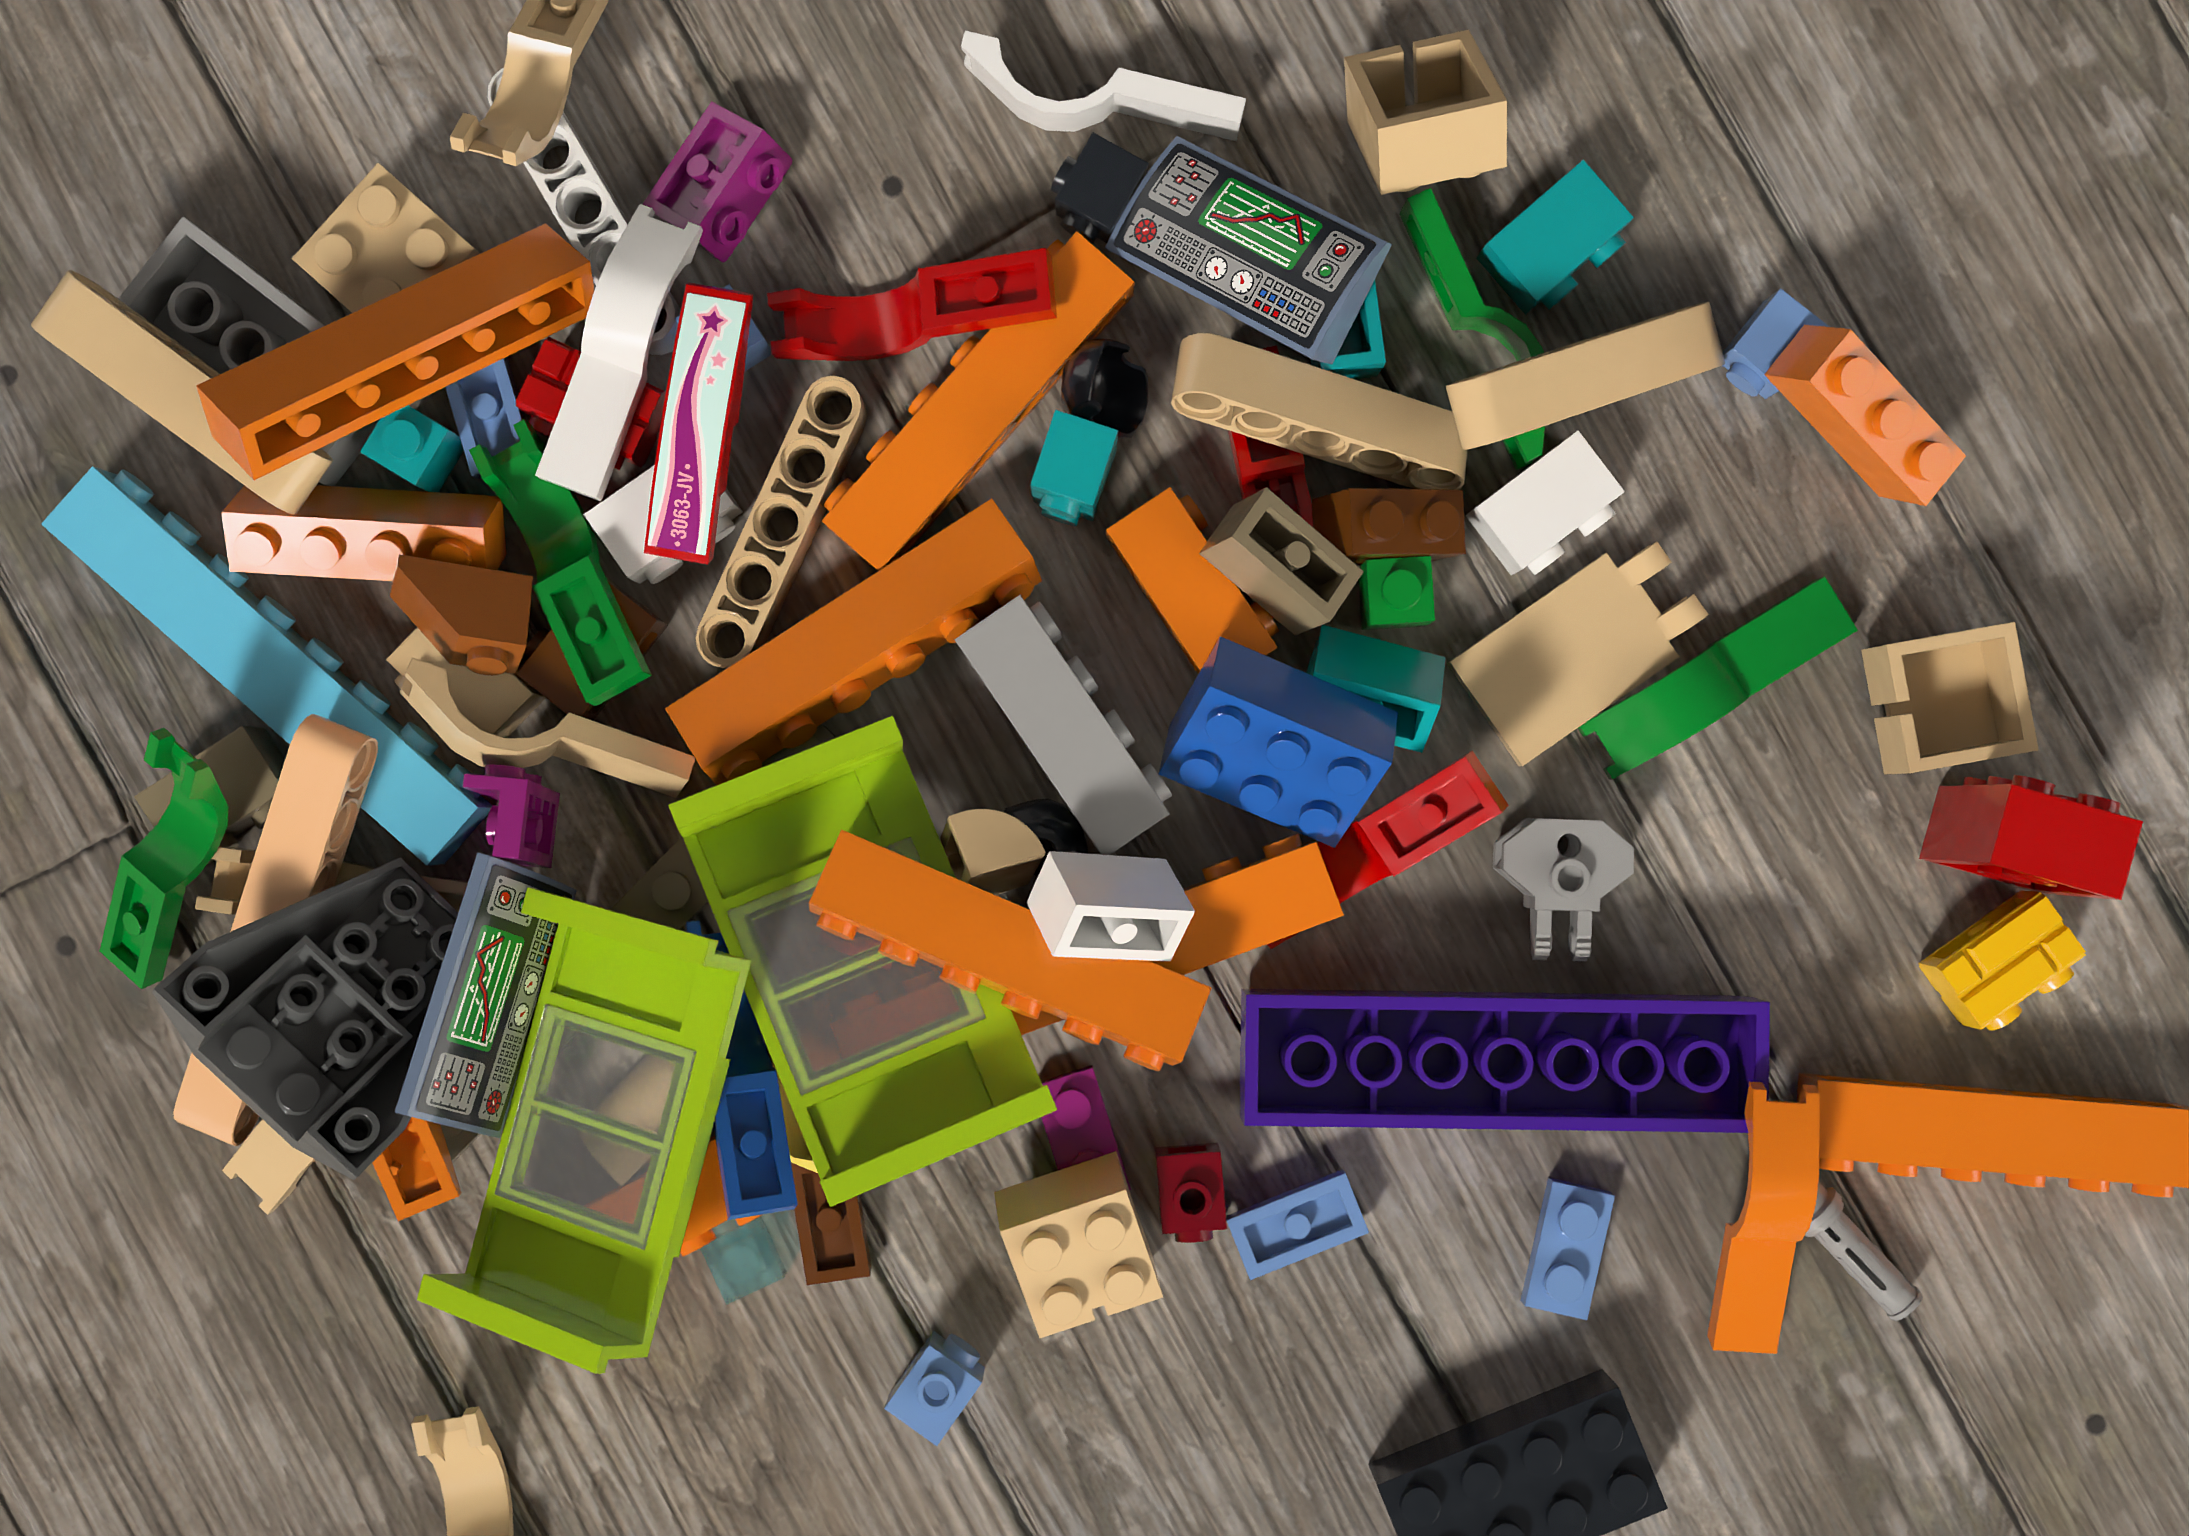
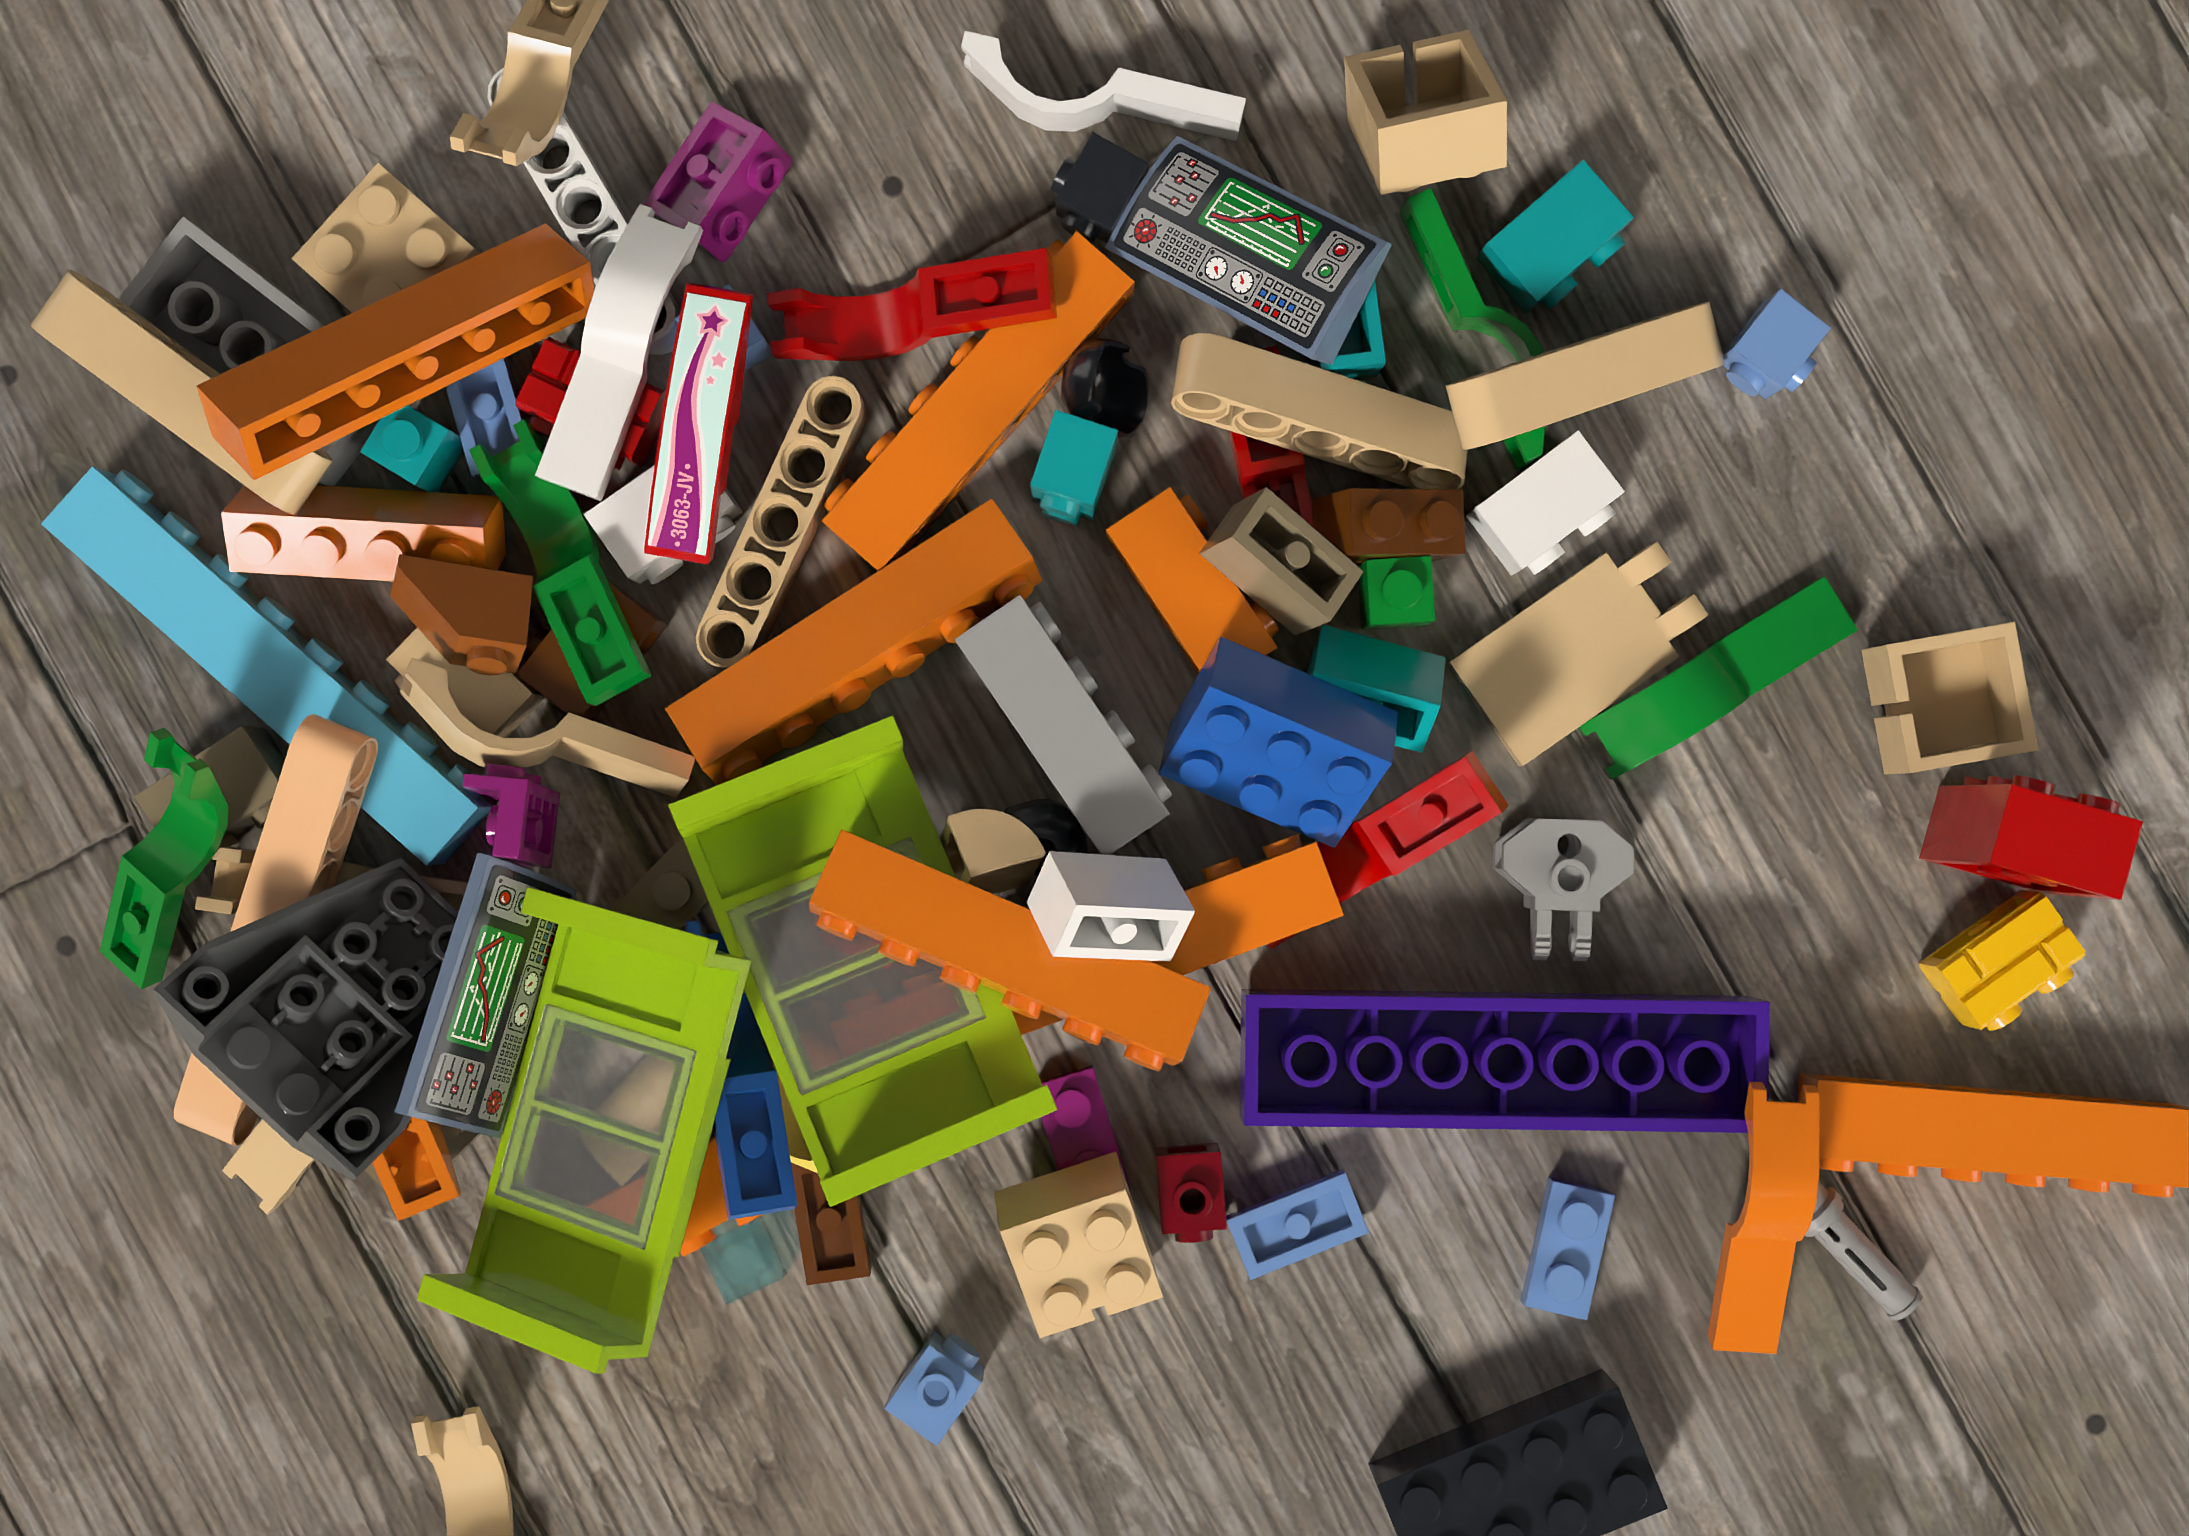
(1865, 414): orange brick -> none

